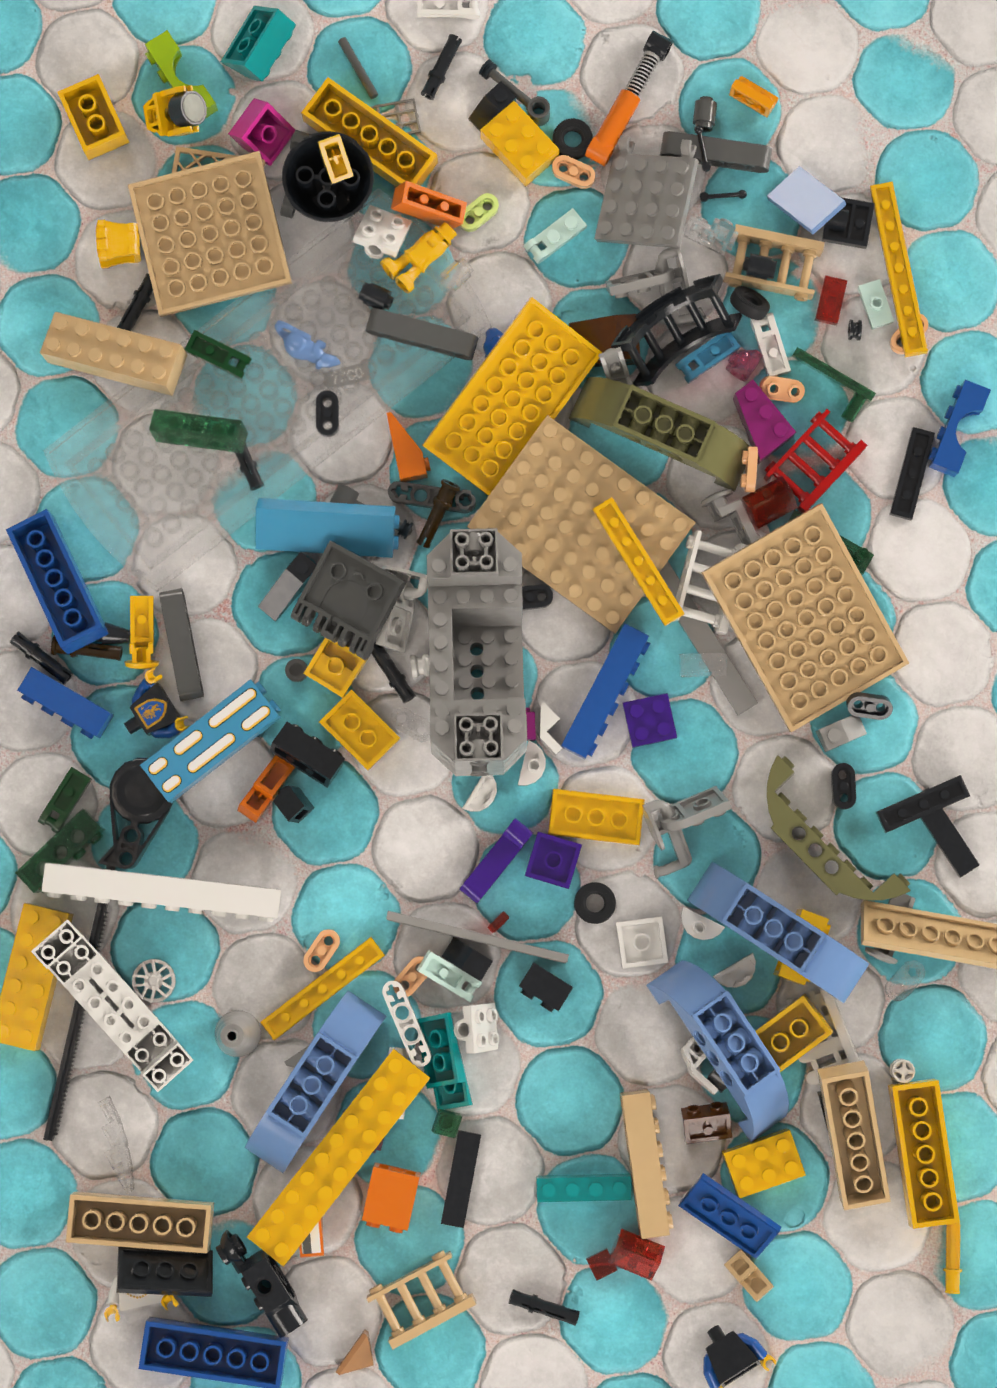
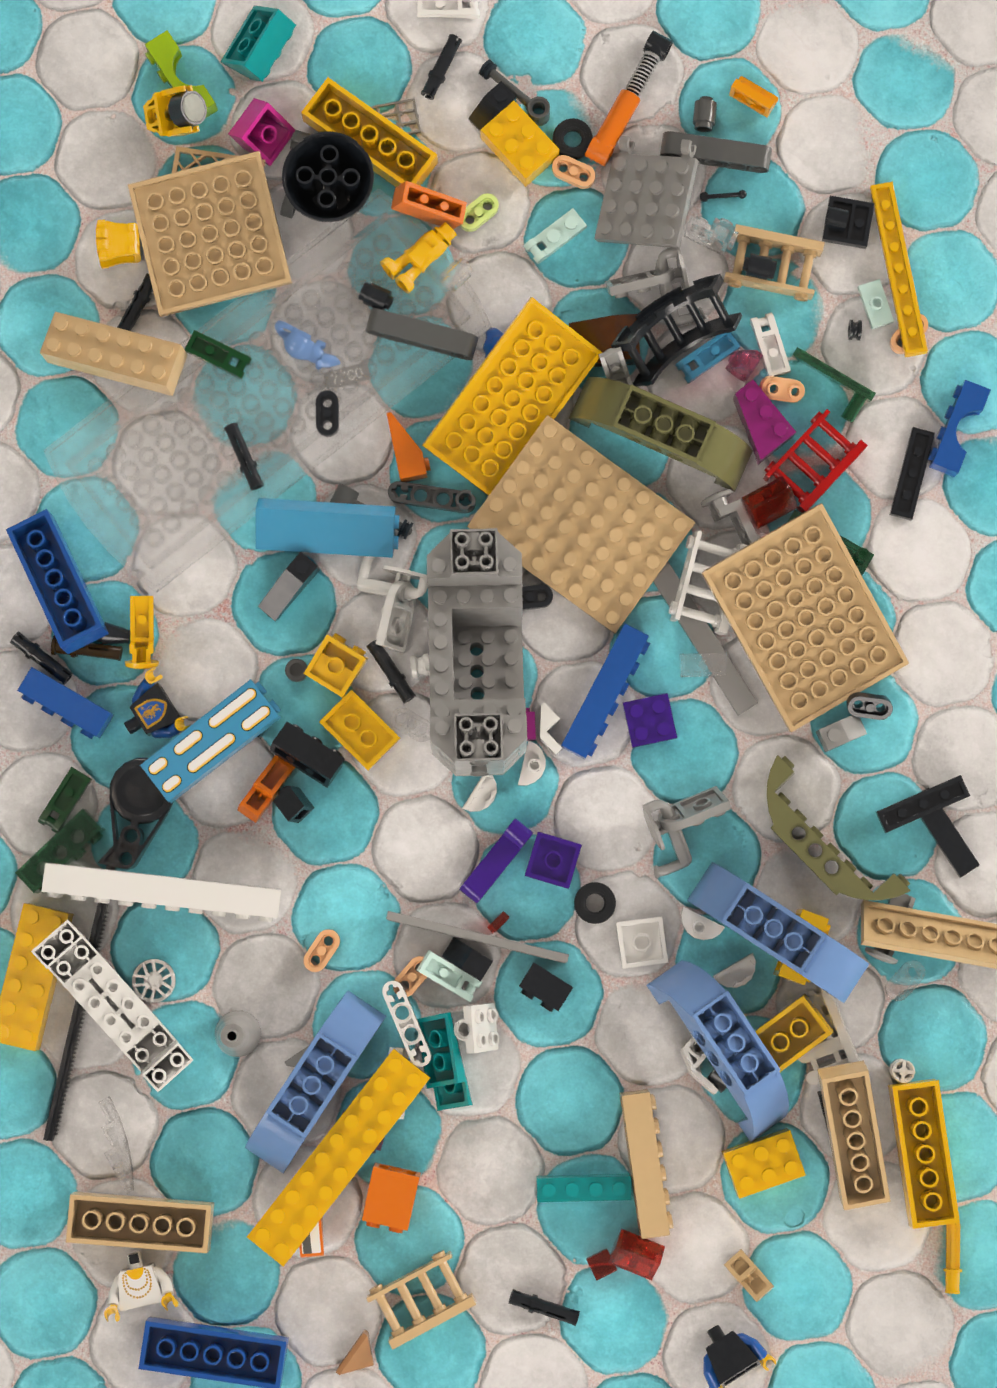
(93, 117): yellow brick -> none
(164, 1272): black tile -> none
(181, 644): dark grey beam -> none
(198, 431): clear green brick -> none
(277, 1301): black brick -> none
(322, 988): yellow tile -> none
(335, 158): yellow slope -> none
(349, 599): dark grey hinge -> none
(362, 75): dark grey bar -> none
(381, 232): white plate -> none
(441, 503): dark brown pin -> none
(446, 1123): clear green plate -> none
(461, 1179): black tile -> none
(596, 817): yellow tile -> none
(638, 561): yellow tile -> none
(706, 165): black hinge -> none
(706, 1122): reddish brown bracket -> none
(729, 1216): blue tile -> none
(749, 303): black tyre -> none
(749, 458): light nougat plate -> none
(806, 200): tile -> none
(830, 300): clear red plate -> none
(843, 786): black plate -> none

